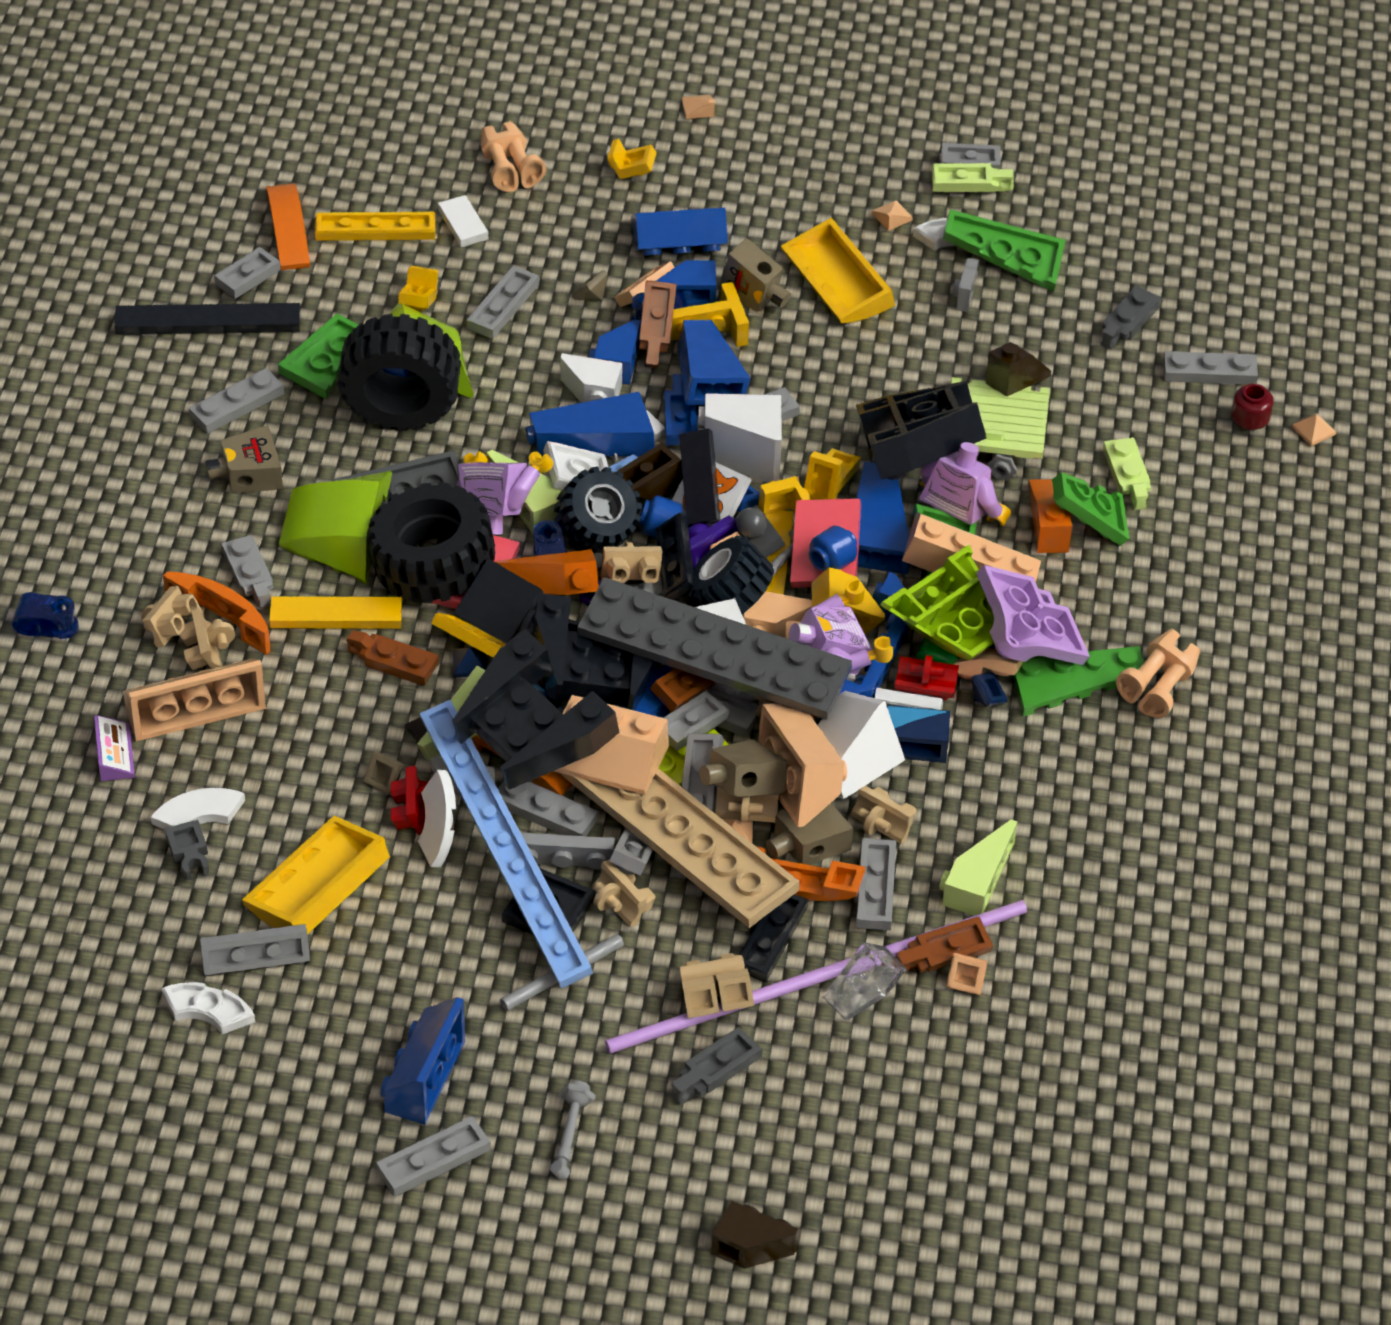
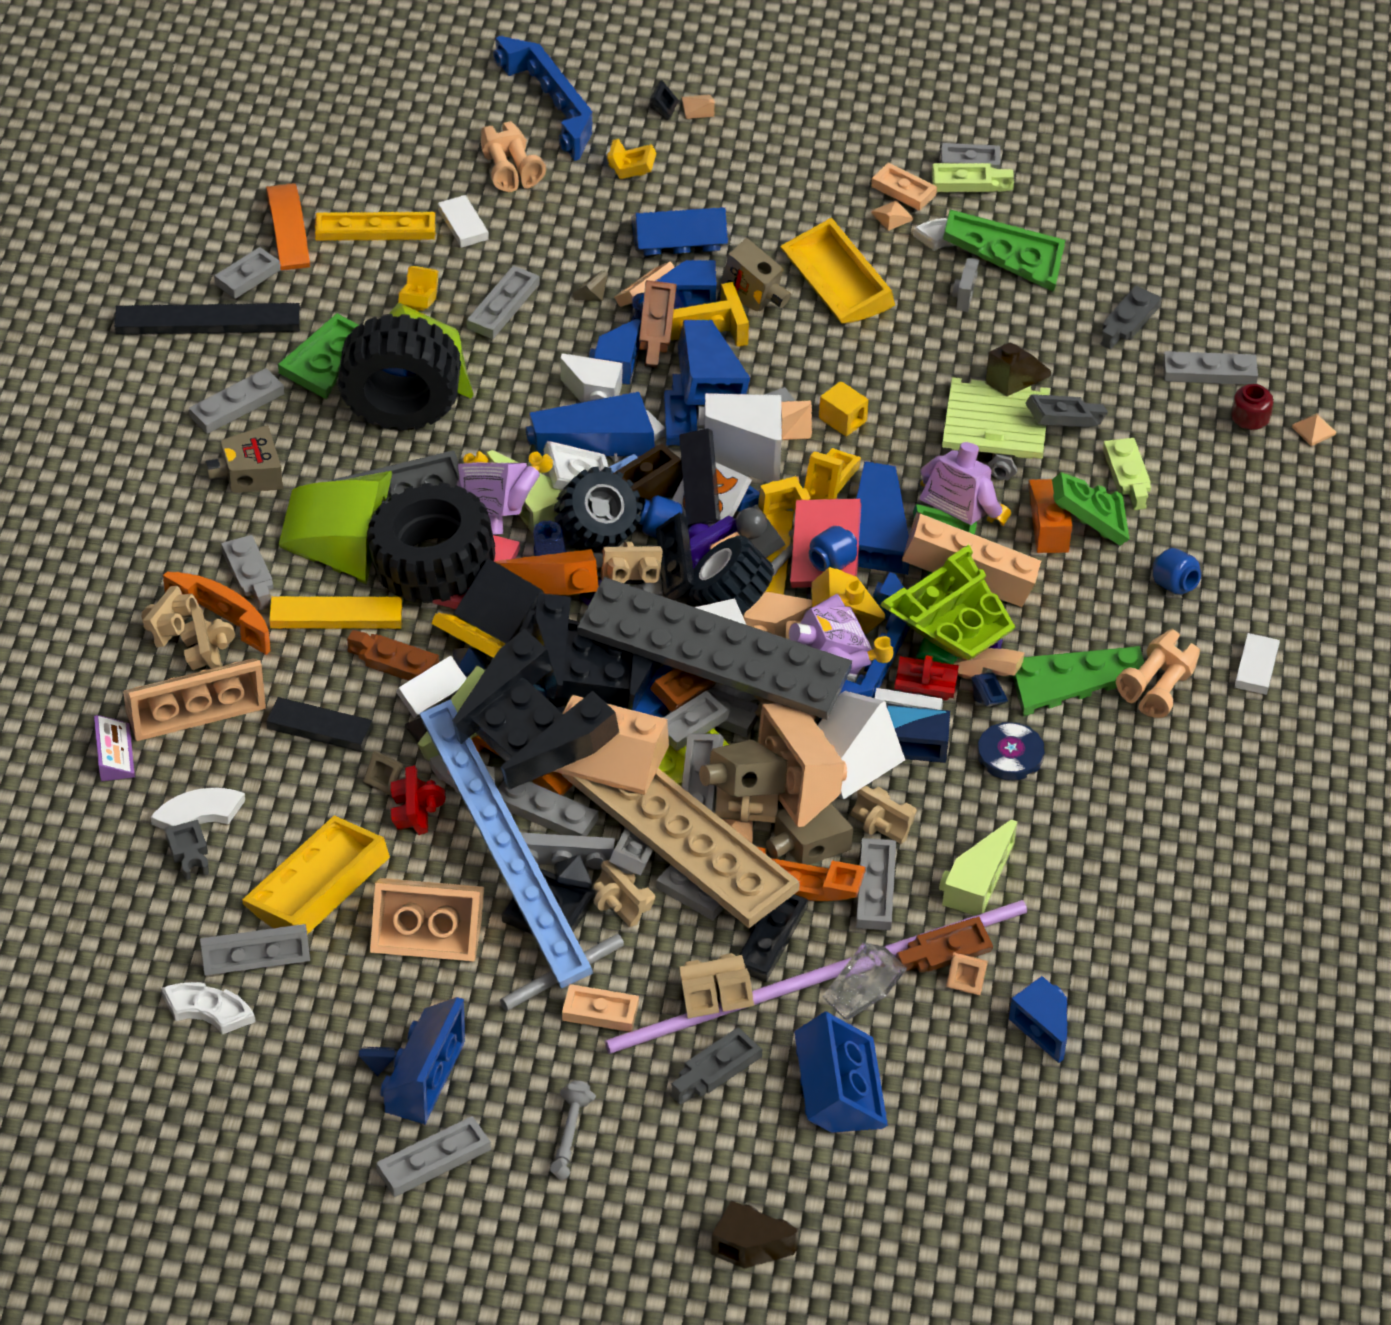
(42, 614): clear blue piece -> none
(319, 724): none -> black tile
(377, 1057): none -> dark blue slope
(426, 919): none -> light nougat slope
(431, 686): none -> white tile
(439, 803): white tile -> none
(522, 55): none -> blue slope
(573, 872): none -> black slope
(600, 1008): none -> light nougat plate
(663, 100): none -> black slope
(685, 891): none -> light grey plate
(796, 420): none -> light nougat slope
(839, 1076): none -> blue slope
(843, 408): none -> yellow panel
(904, 186): none -> light nougat plate
(919, 427): black wedge -> none
(1010, 750): none -> dark blue tile
(1029, 620): lavender slope -> none
(1042, 1016): none -> blue slope
(1065, 411): none -> dark grey hinge
(1176, 571): none -> blue head
(1257, 663): none -> white tile

